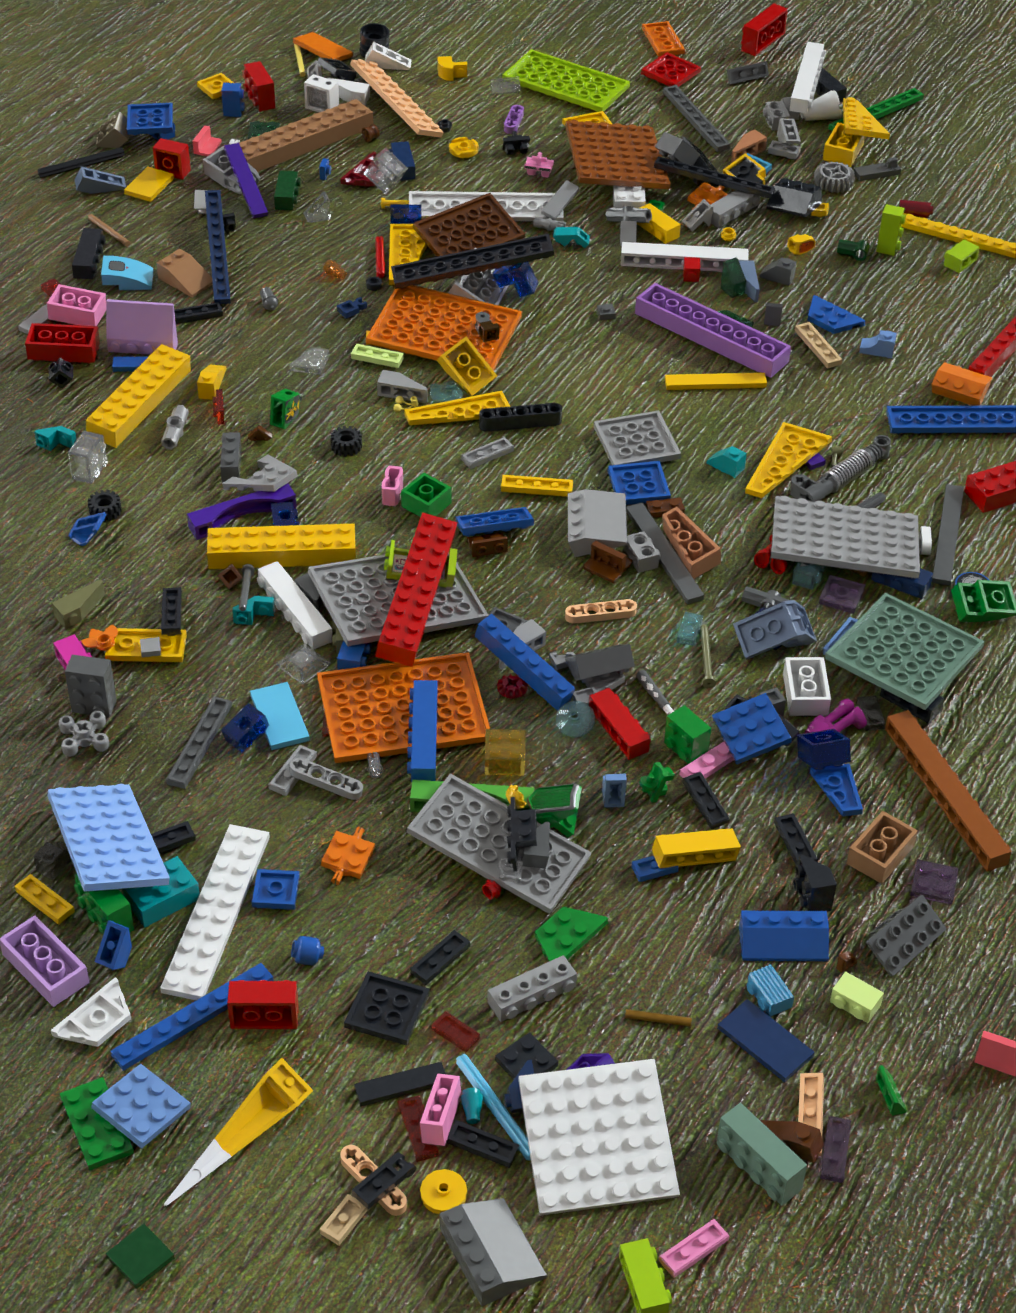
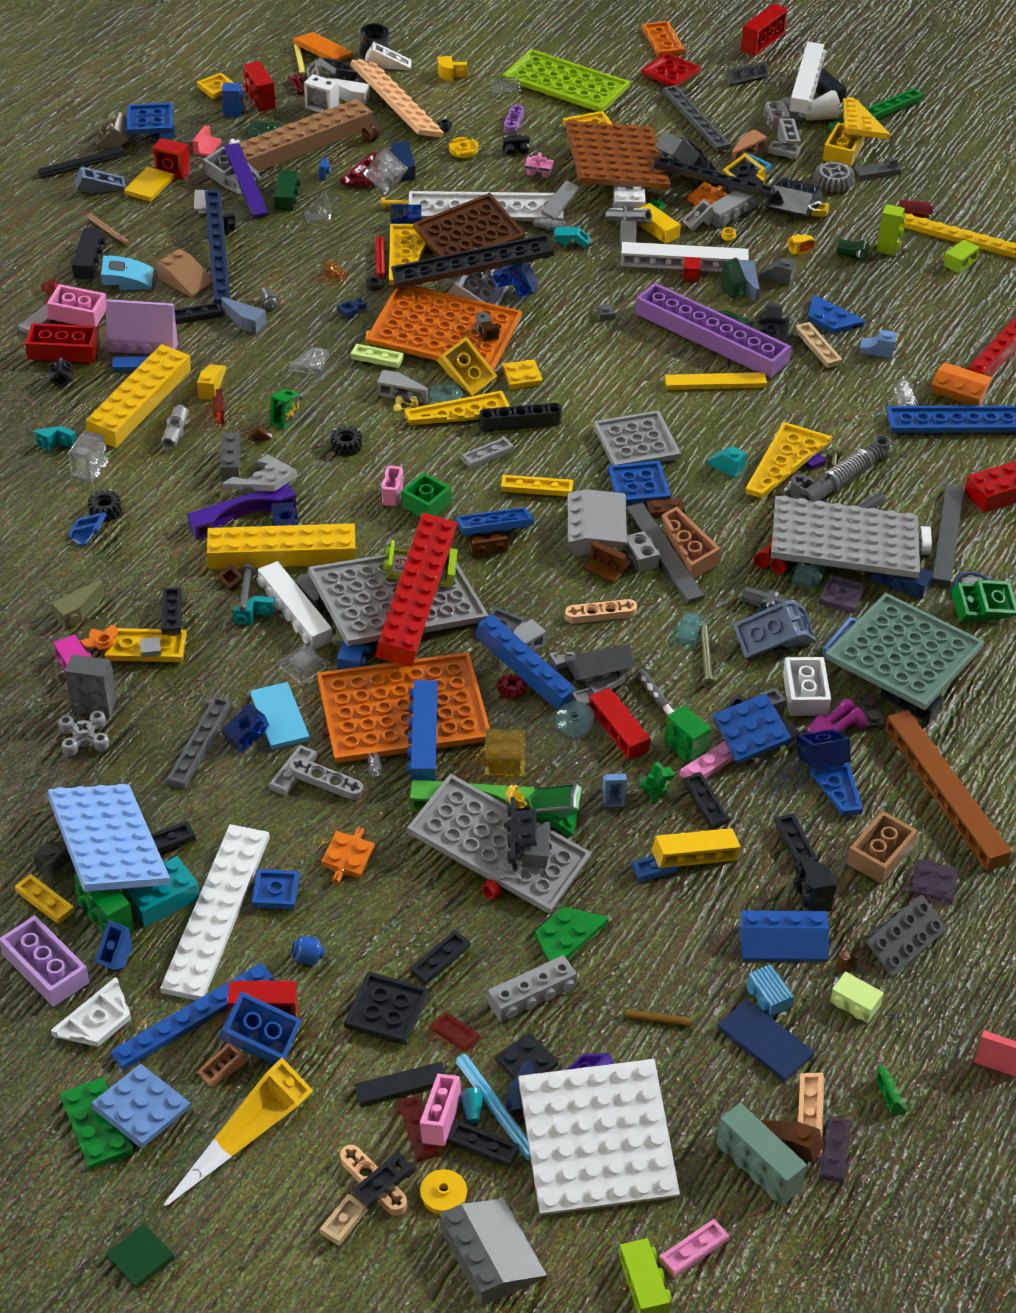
(226, 1070): none -> nougat slope
(244, 315): none -> sand blue slope
(259, 1028): none -> blue slope
(297, 78): none -> dark red tile
(522, 374): none -> yellow plate
(775, 327): none -> black wing
(904, 393): none -> clear hinge

